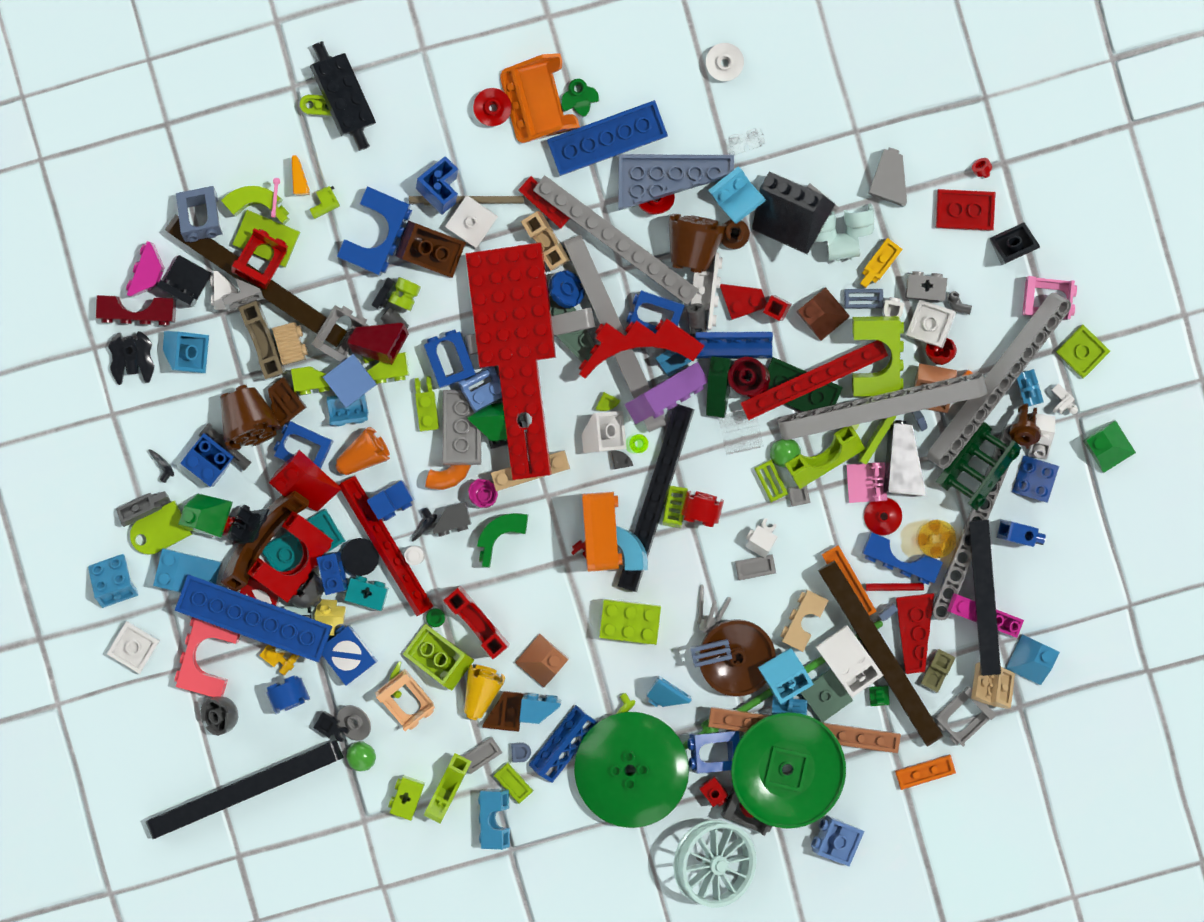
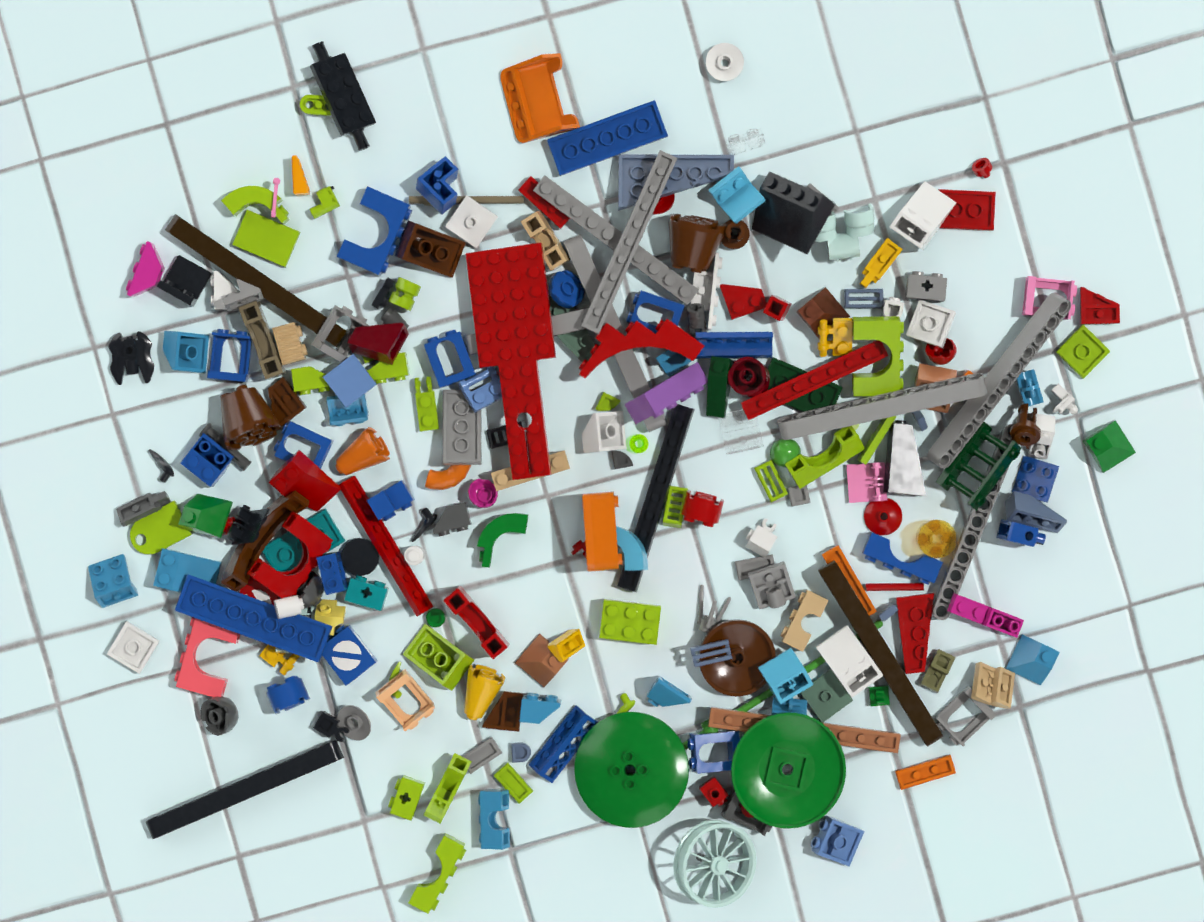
(160, 310): dark red arch -> none
(194, 198): sand blue panel -> none
(216, 356): none -> blue panel
(259, 238): red panel -> none
(288, 606): none -> white brick
(360, 756): bright green hair -> none
(426, 894): none -> lime arch
(490, 97): red dish -> none
(491, 422): green slope -> none
(567, 644): none -> yellow slope
(579, 100): green plate -> none
(629, 242): none -> light grey plate
(772, 586): none -> light grey plate
(842, 337): none -> yellow plate
(890, 178): light grey slope -> none
(923, 215): none -> white slope
(956, 304): dark grey arm -> none
(984, 597): black tile -> none
(1014, 243): black slope -> none
(1031, 512): none -> sand blue slope
(1097, 309): none -> red wing

